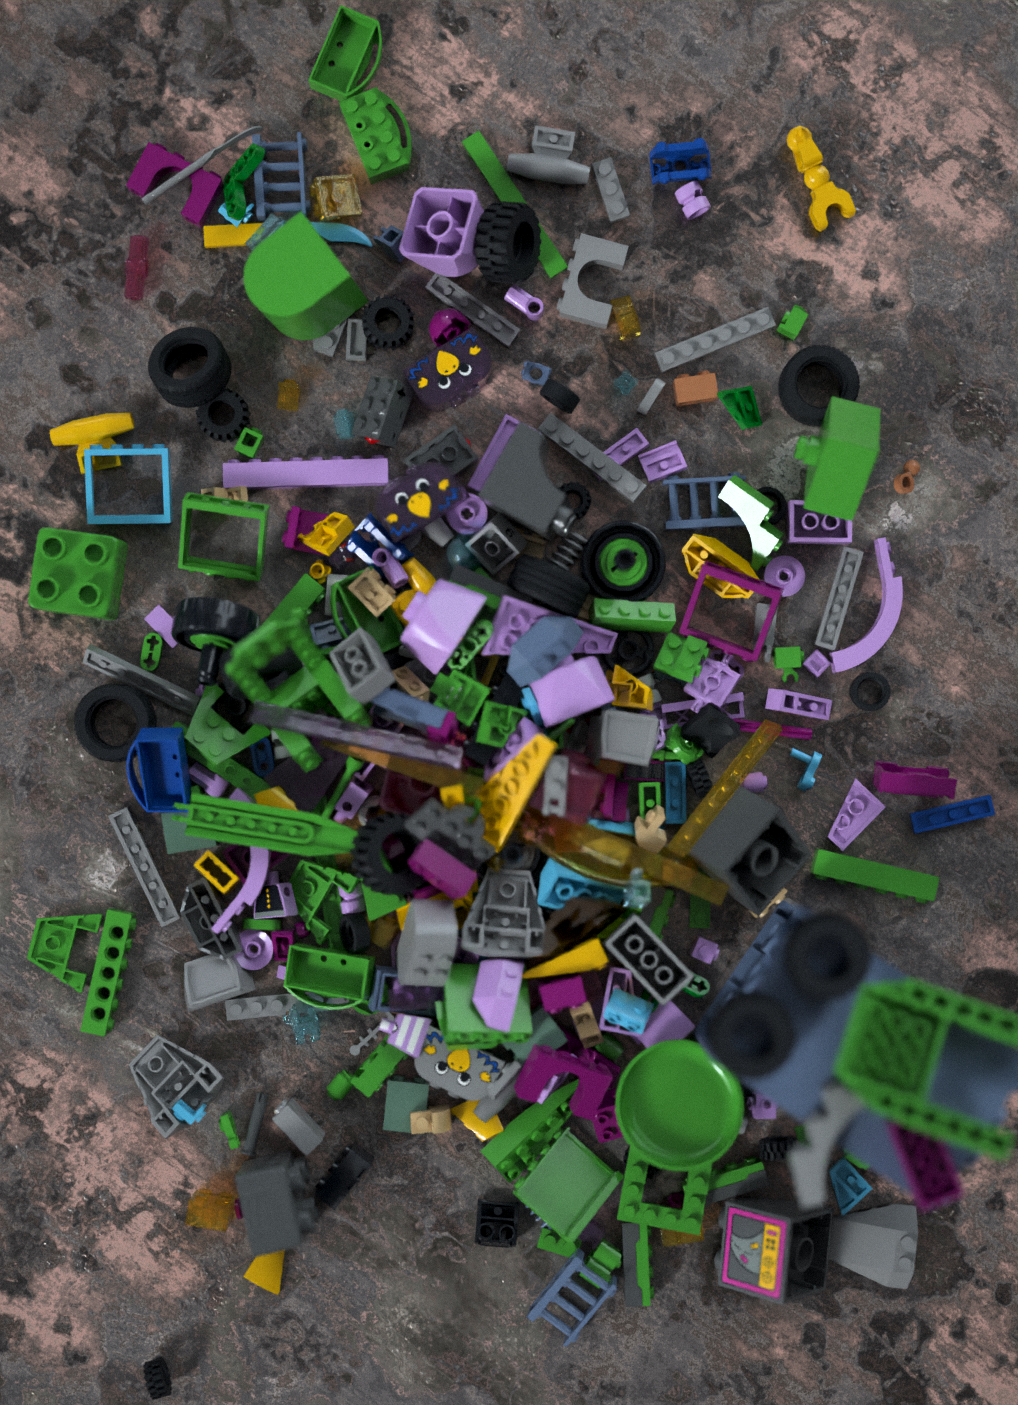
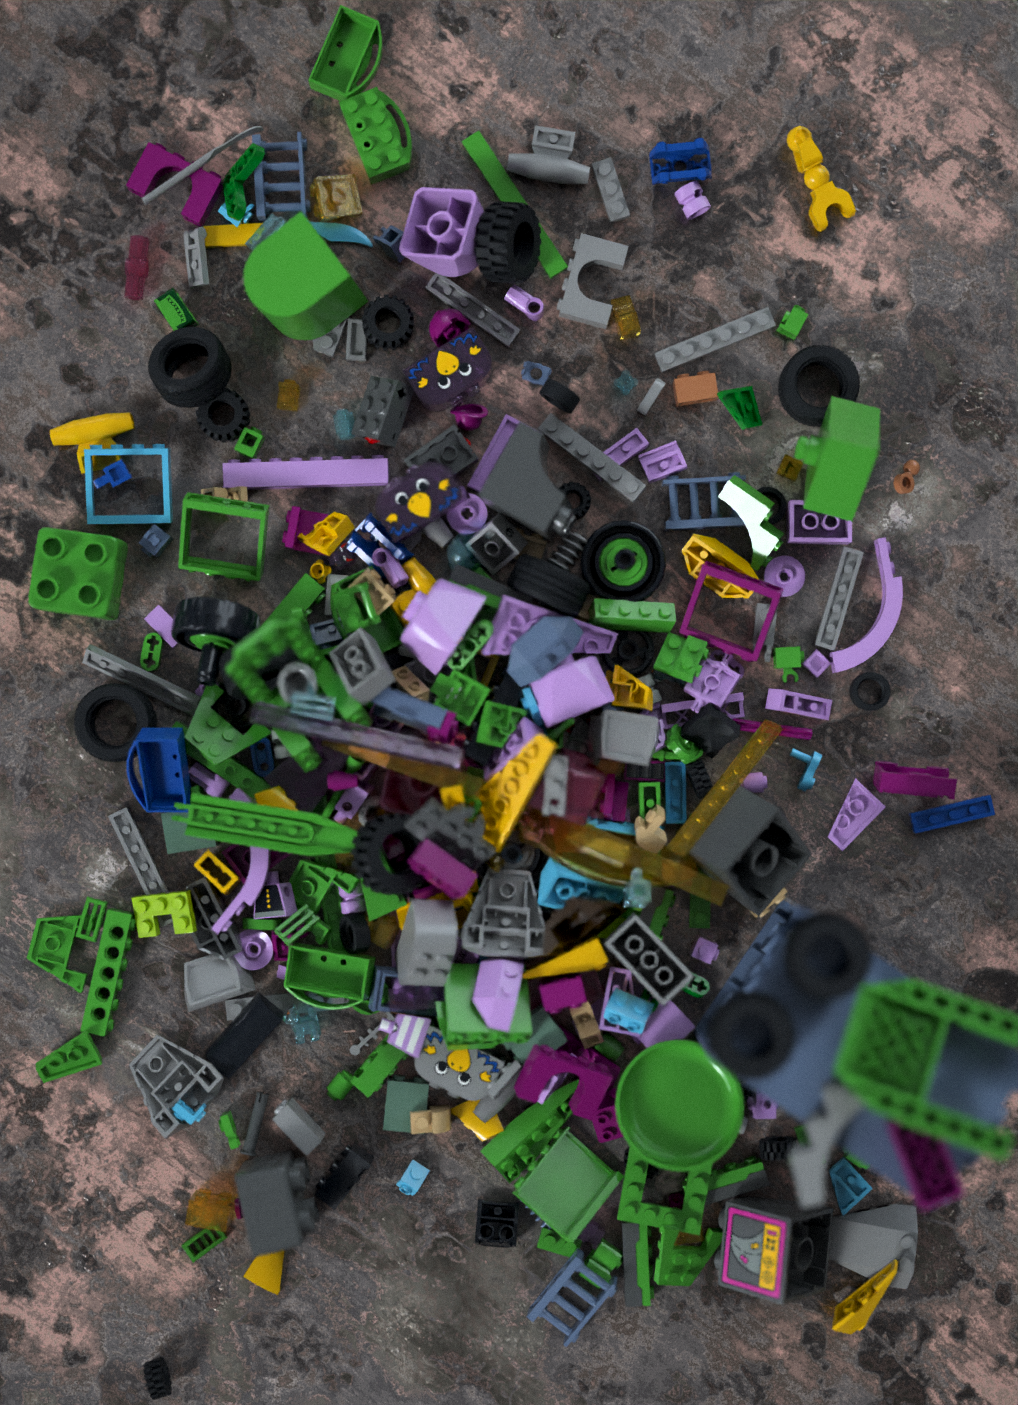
(70, 1058): none -> bright green wing
(97, 902): none -> bright green tile
(115, 474): none -> blue plate
(150, 906): none -> lime plate
(155, 541): none -> sand blue brick
(175, 310): none -> piece
(190, 1252): none -> bright green slope
(196, 257): none -> light grey plate
(244, 1035): none -> black brick
(298, 678): none -> light grey hair
(309, 914): none -> bright green tile
(313, 713): none -> clear light blue tile
(342, 780): none -> magenta cone
(349, 610): none -> bright green plate
(412, 1178): none -> medium azure bracket
(469, 416): none -> magenta hat
(681, 1264): none -> bright green wing
(789, 468): none -> clear yellow tile
(857, 1308): none -> yellow wedge
(874, 874): bright green brick -> none

